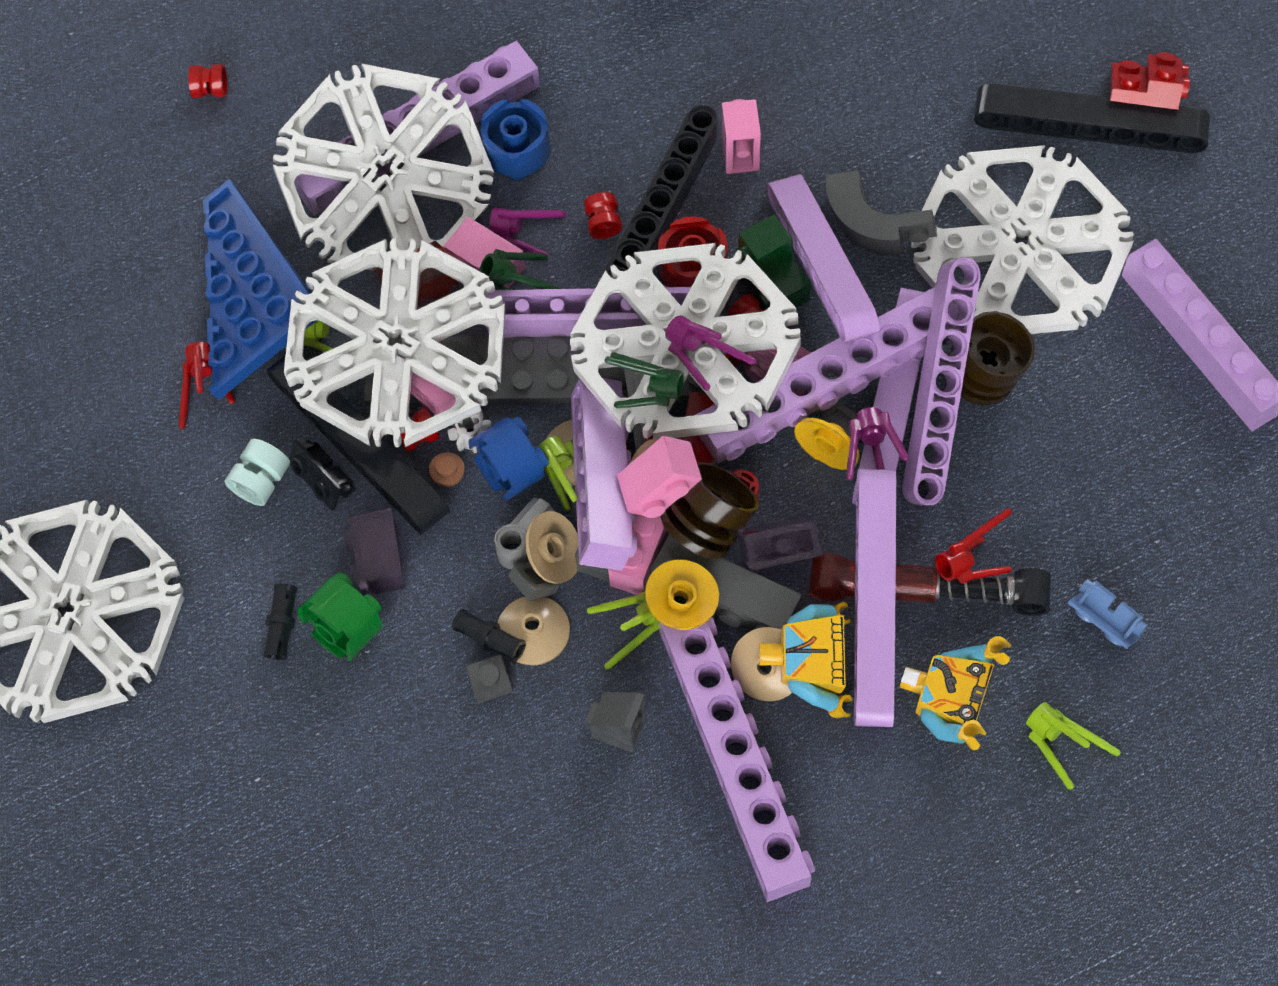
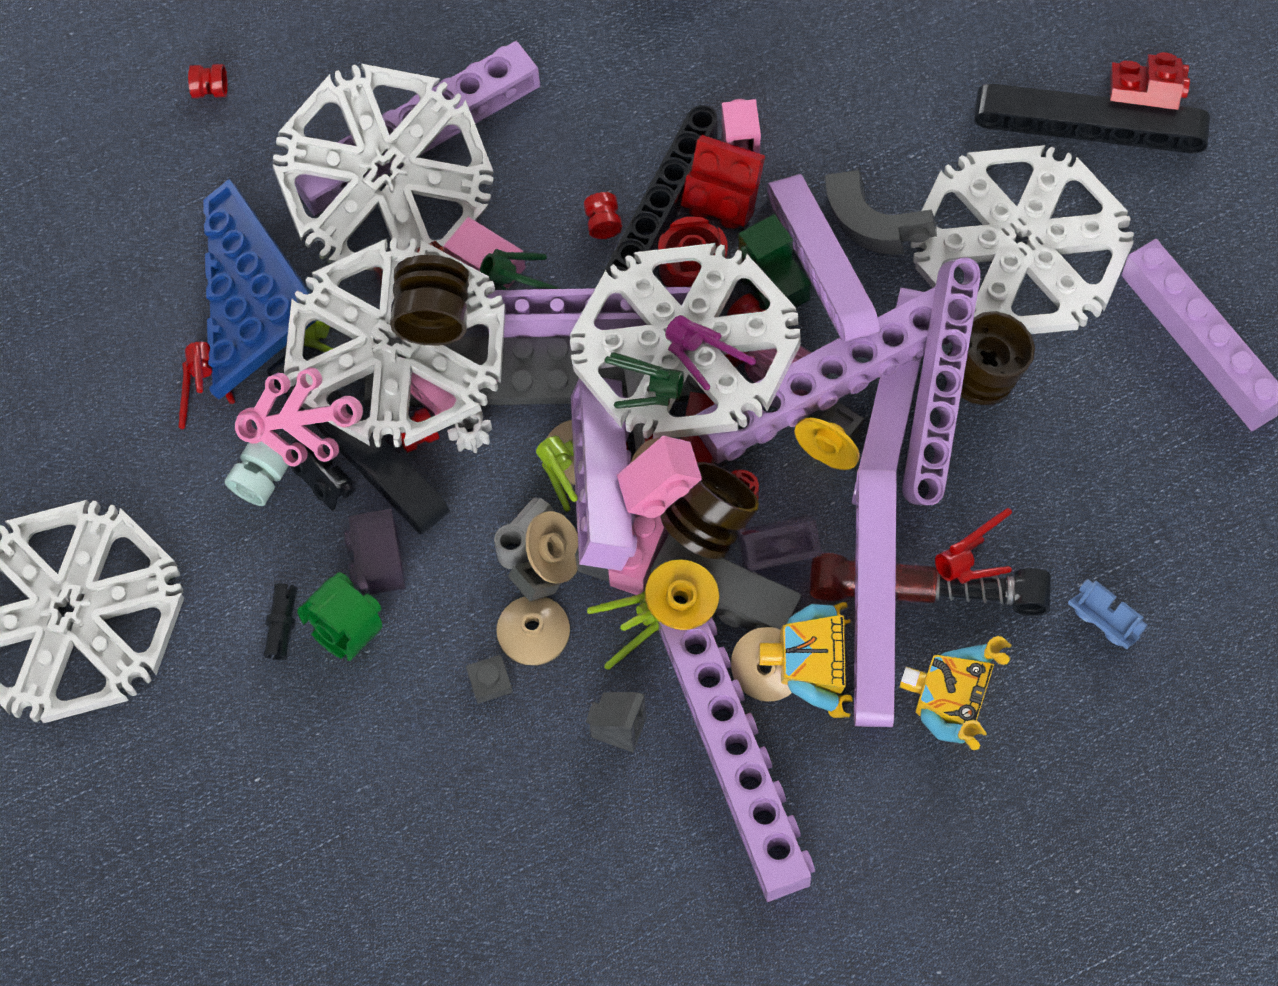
(294, 419): none -> bright pink plant
(430, 300): none -> dark brown wheel
(446, 469): nougat plate -> none
(489, 635): black pin -> none
(508, 457): blue brick -> none
(509, 222): magenta plant -> none
(515, 138): blue brick -> none
(723, 182): none -> red plate
(871, 427): magenta plant -> none
(1049, 724): lime plant -> none

